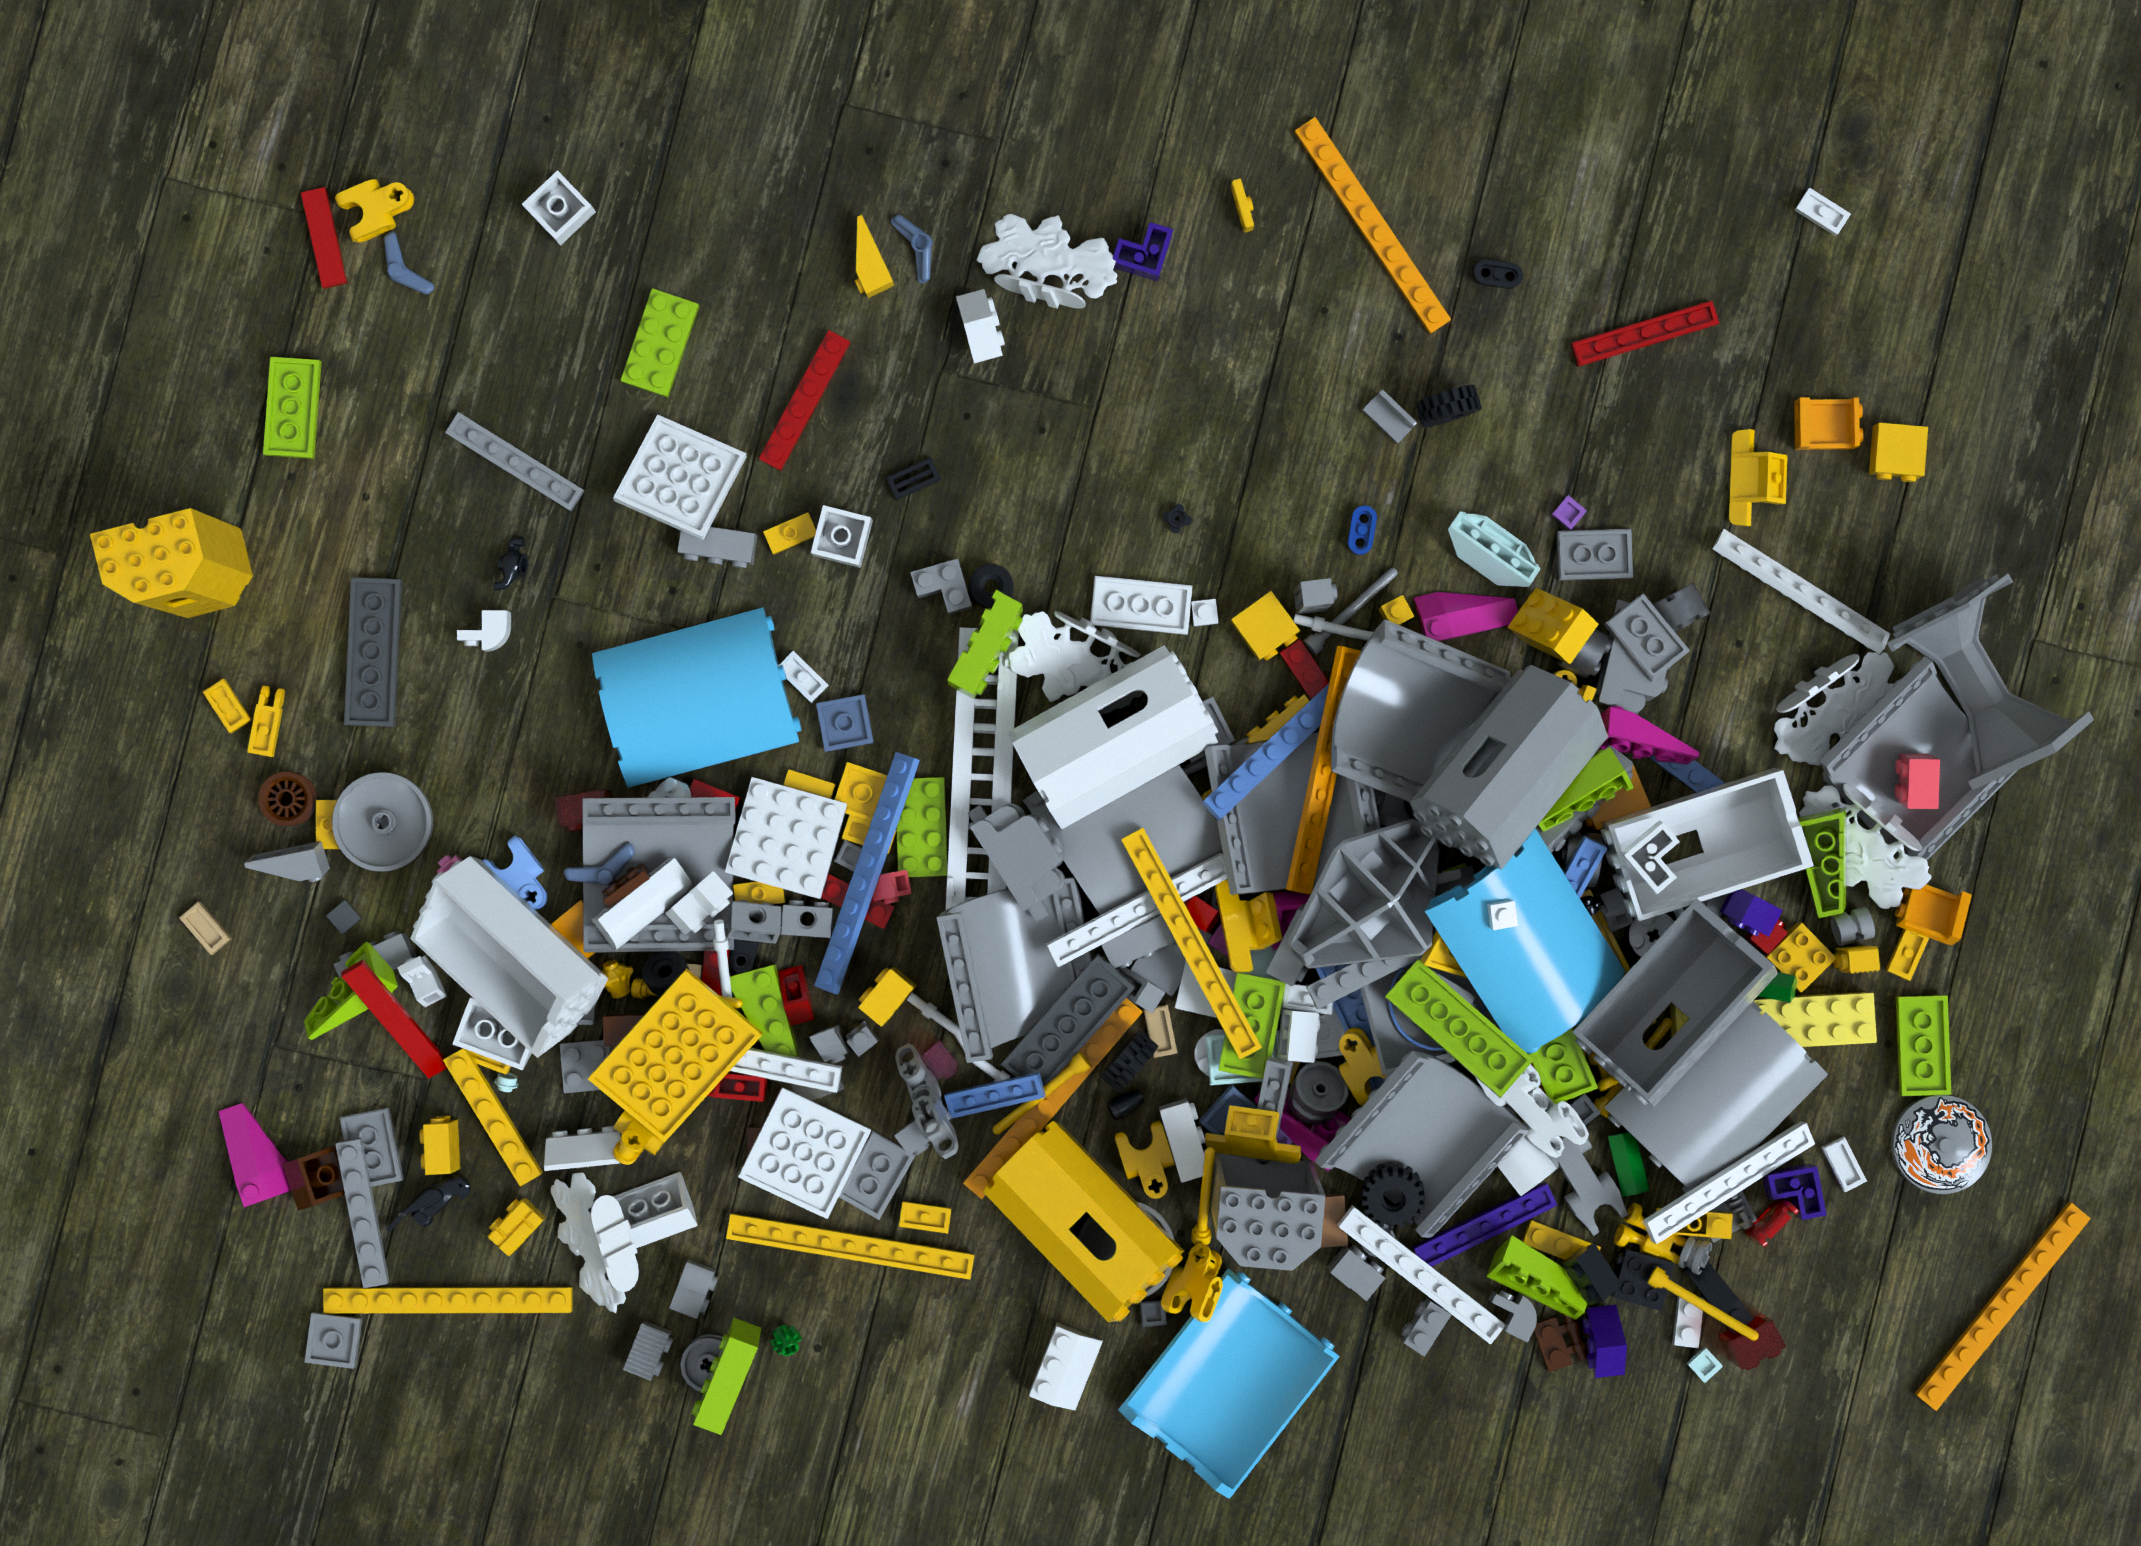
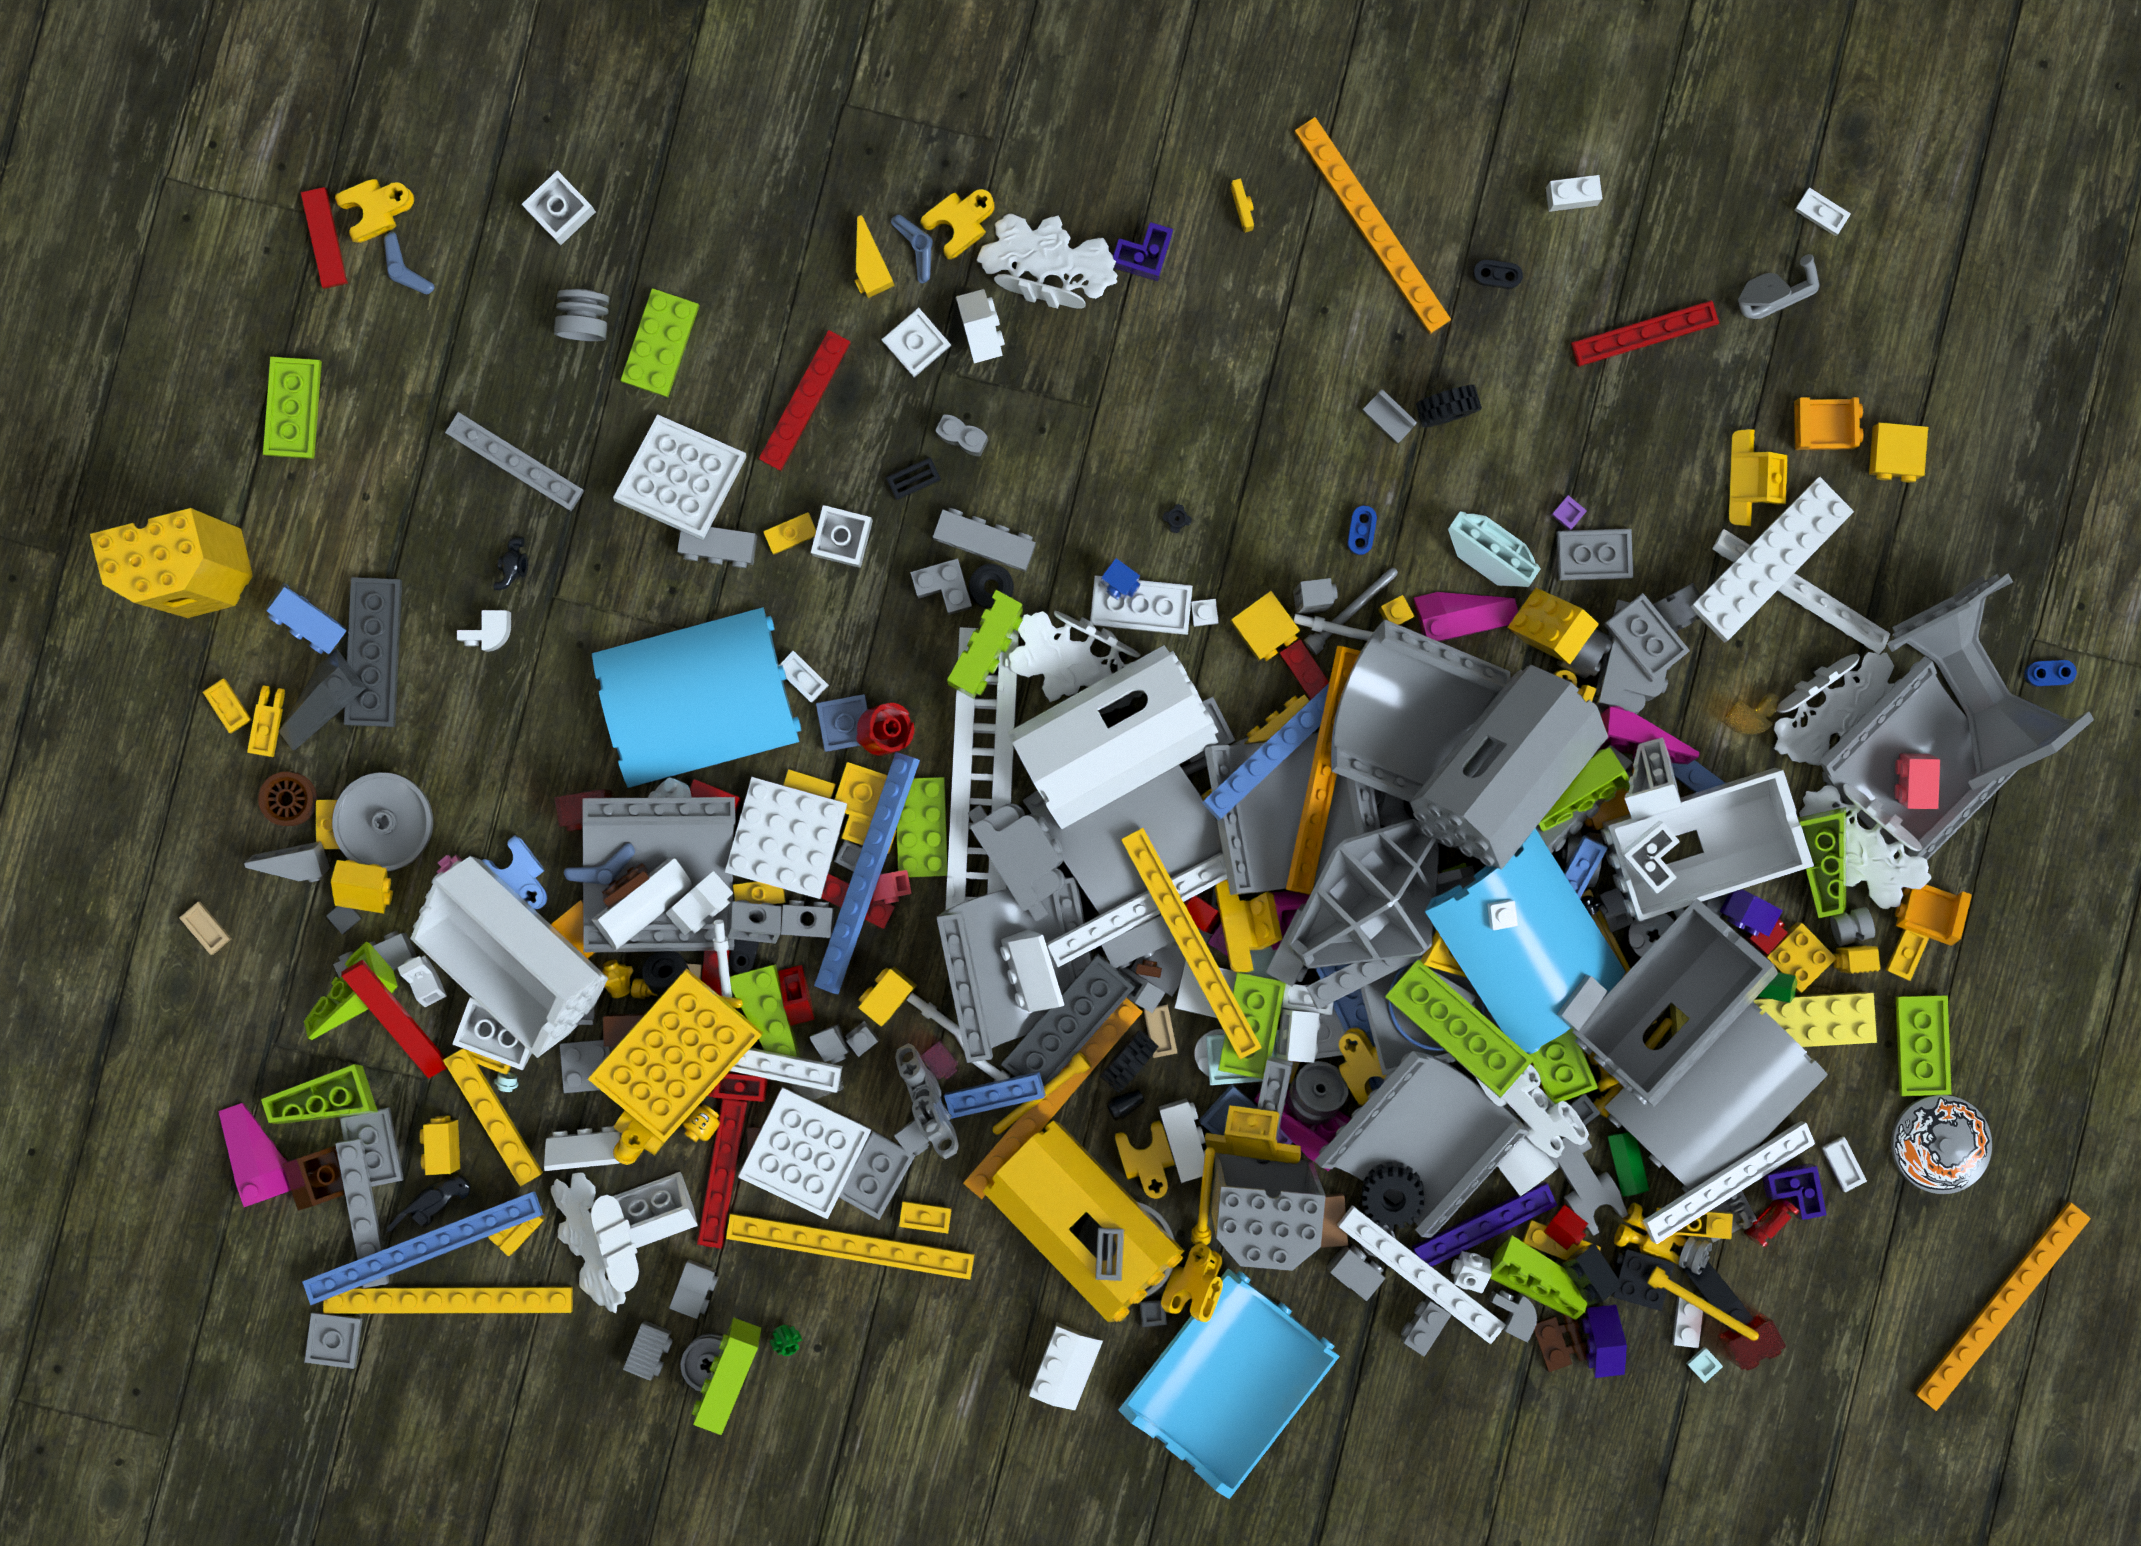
(305, 620): none -> medium blue wedge
(324, 695): none -> dark grey wedge
(329, 1096): none -> lime wedge
(361, 886): none -> yellow brick
(422, 1248): none -> medium blue plate
(582, 312): none -> light grey wheel
(701, 1123): none -> yellow head
(722, 1173): none -> red tile
(885, 729): none -> red brick
(916, 342): none -> white plate
(954, 432): none -> light grey brick
(962, 217): none -> yellow piece
(984, 540): none -> light grey brick
(1031, 971): none -> white slope
(1119, 1265): none -> light grey tile
(1120, 580): none -> blue brick
(1148, 968): none -> reddish brown plate
(1471, 1271): none -> white brick
(1566, 1228): none -> red brick
(1573, 193): none -> white brick
(1582, 1003): none -> light grey tile
(1653, 781): none -> white wedge
(1748, 721): none -> clear yellow brick
(1771, 559): none -> white plate
(1772, 294): none -> light grey piece
(2051, 673): none -> blue plate

